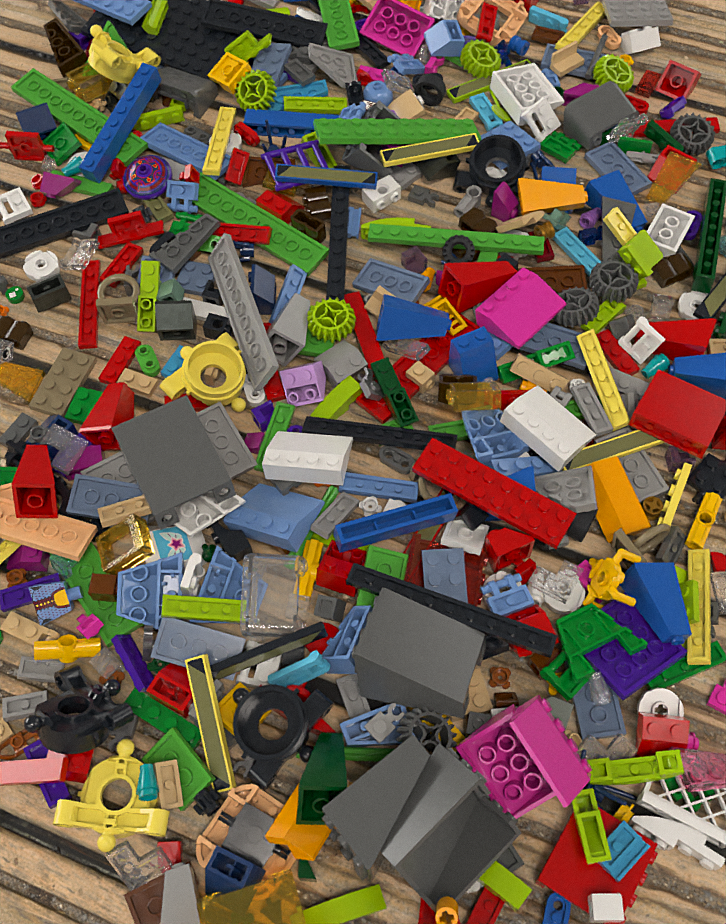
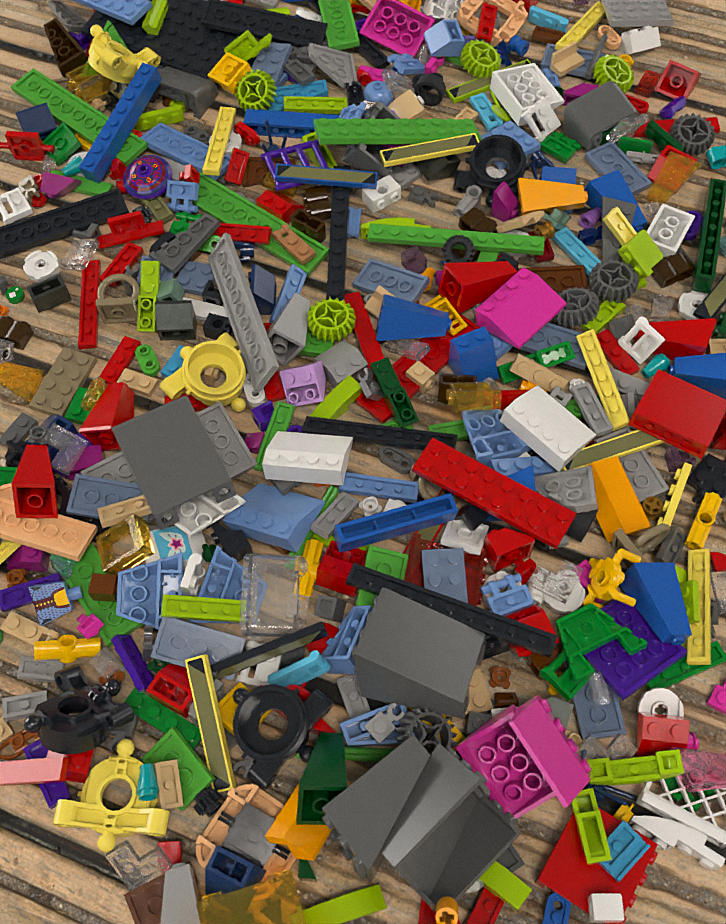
(28, 187): none -> dark tan plate
(93, 392): none -> clear yellow plate
(293, 244): none -> medium nougat plate

